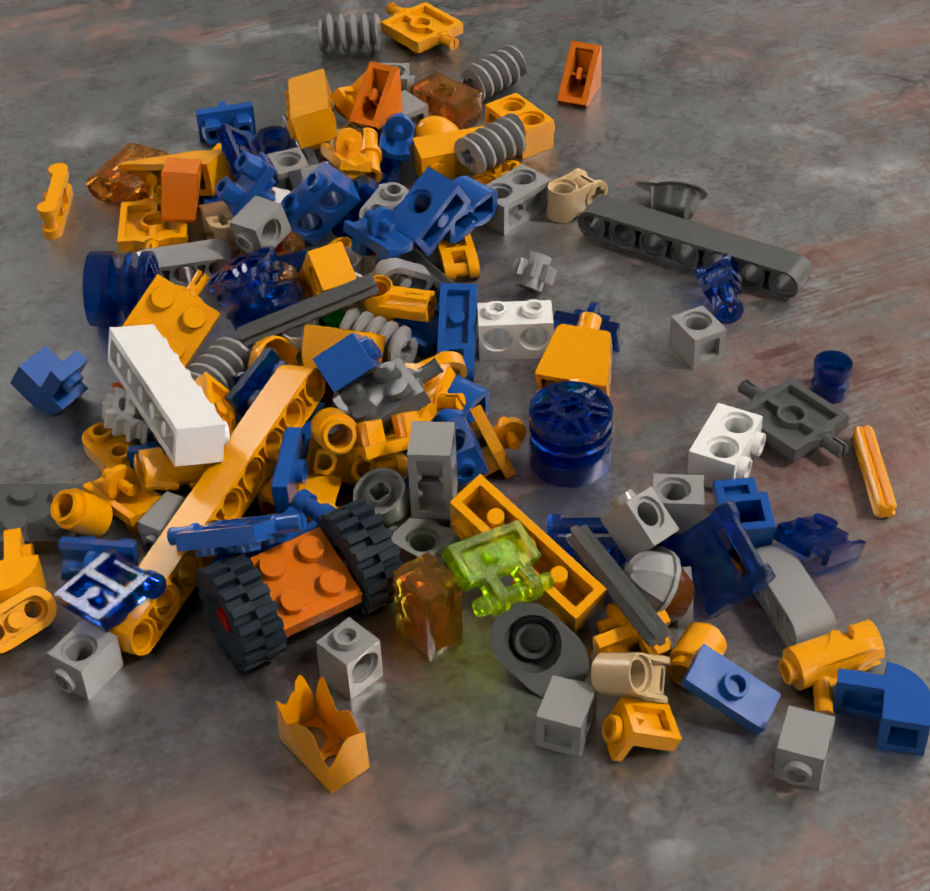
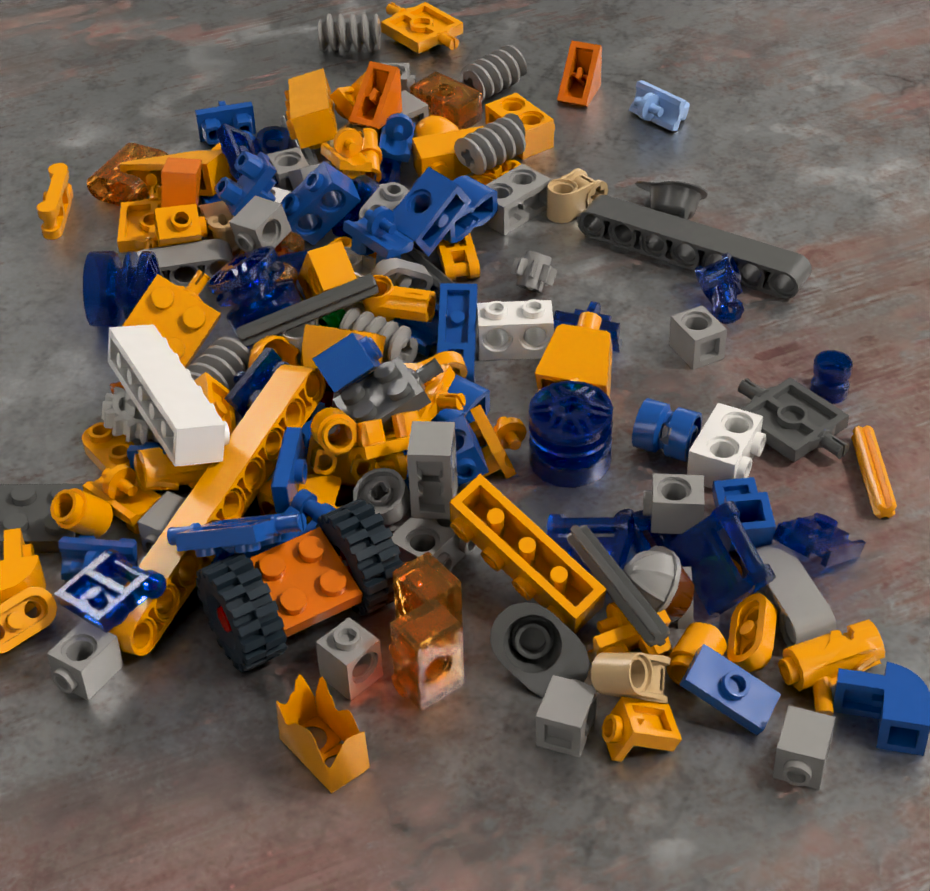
(49, 381): blue brick -> none
(179, 225): none -> light orange brick
(427, 654): none -> clear orange brick
(493, 555): clear neon green plate -> none
(638, 522): light grey brick -> none
(653, 428): none -> blue wheel
(659, 106): none -> light blue hips
(752, 633): none -> light orange plate

